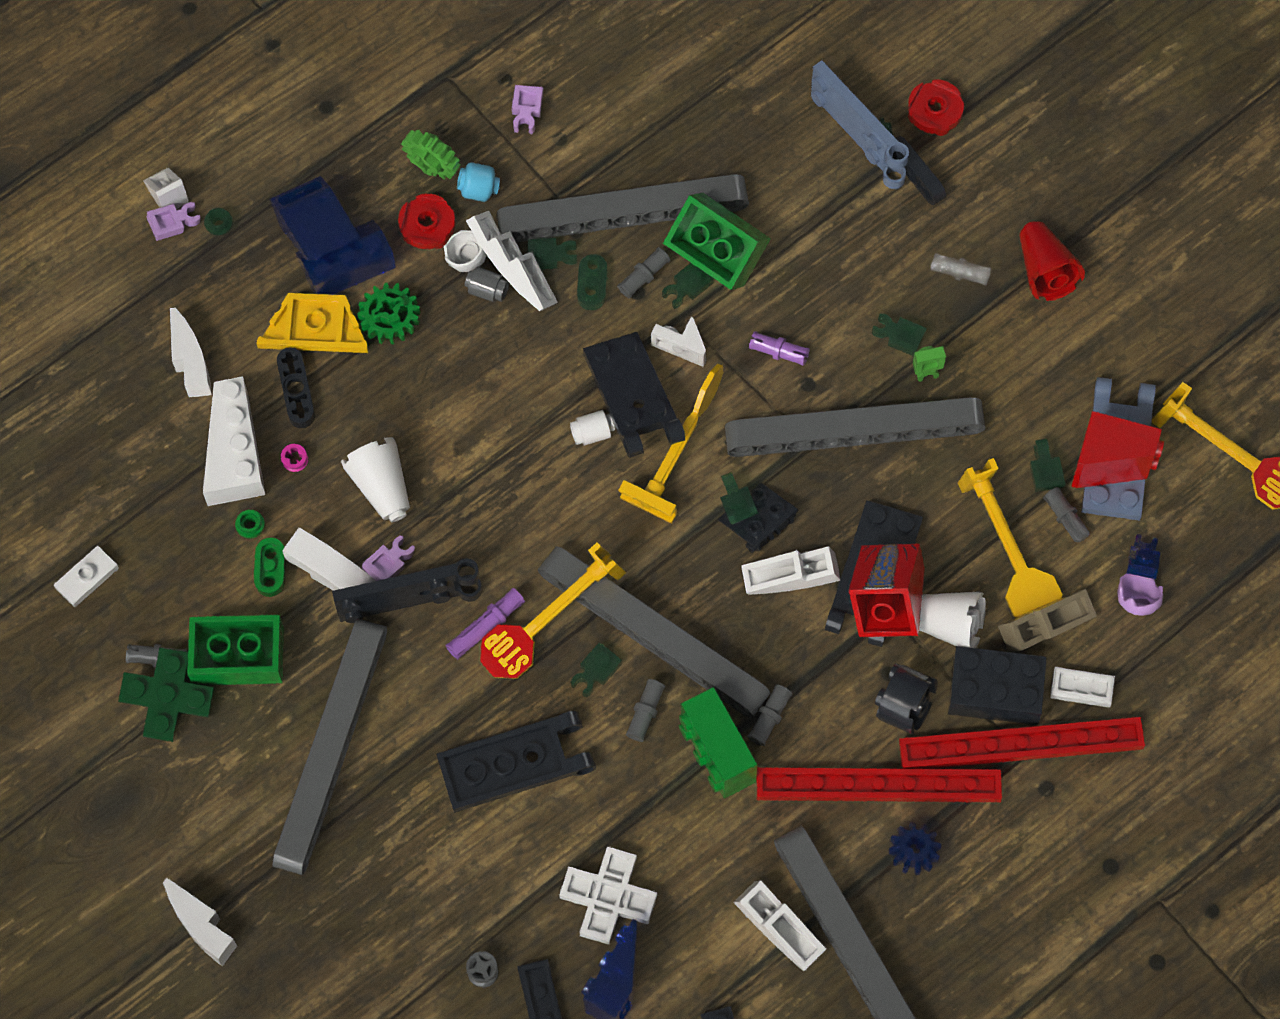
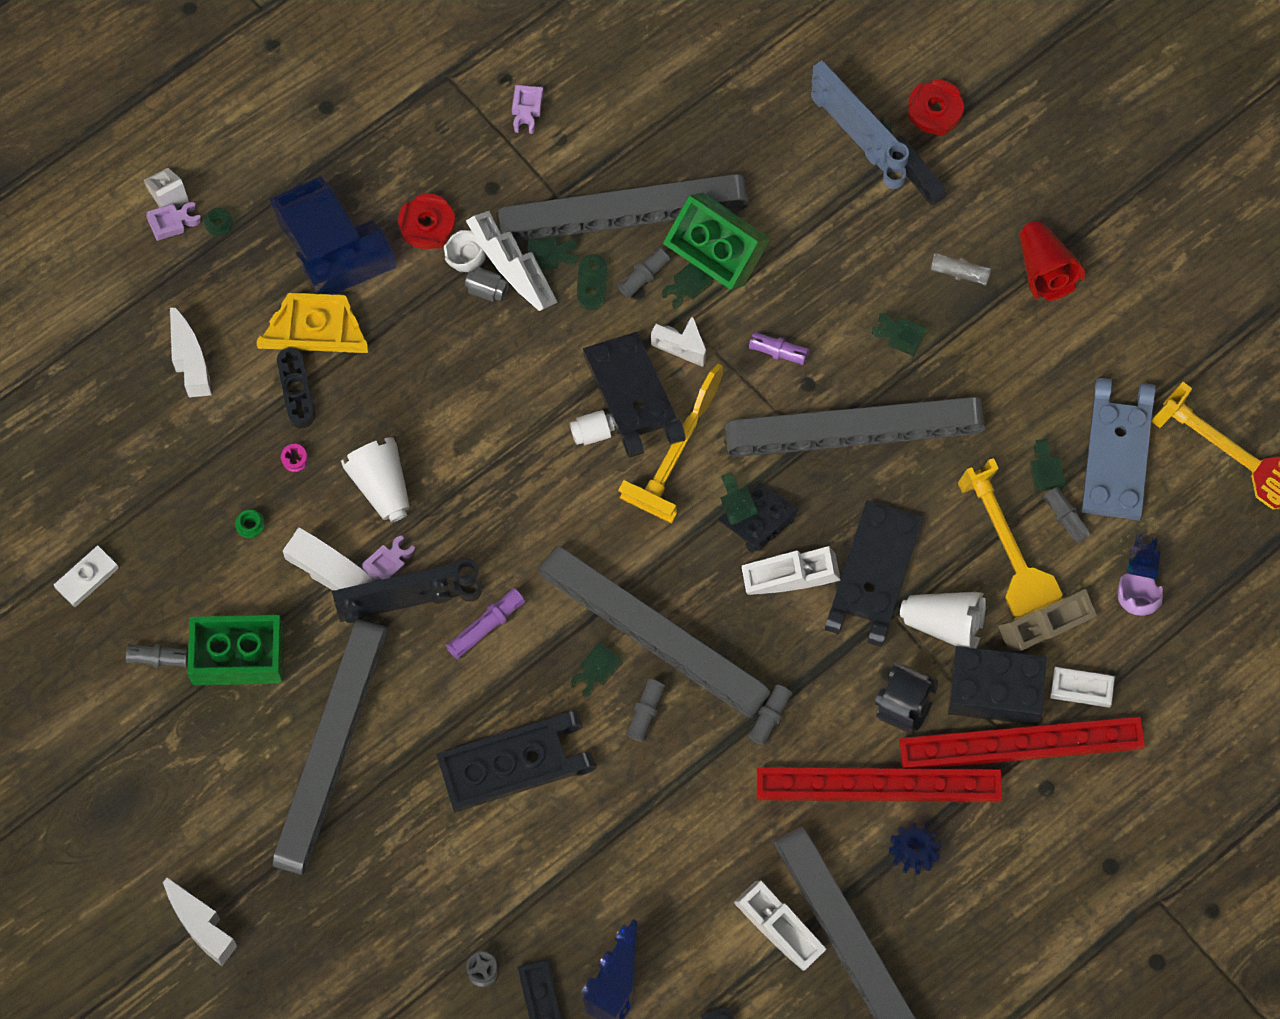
(166, 695): dark green plate -> none
(232, 450): white wedge -> none
(269, 569): green plate -> none
(391, 301): green gear -> none
(430, 154): bright green gear -> none
(477, 182): medium azure head -> none
(510, 648): yellow piece -> none
(608, 895): white plate -> none
(717, 743): green brick -> none
(888, 590): red slope -> none
(928, 361): bright green plate -> none
(1116, 451): red slope -> none

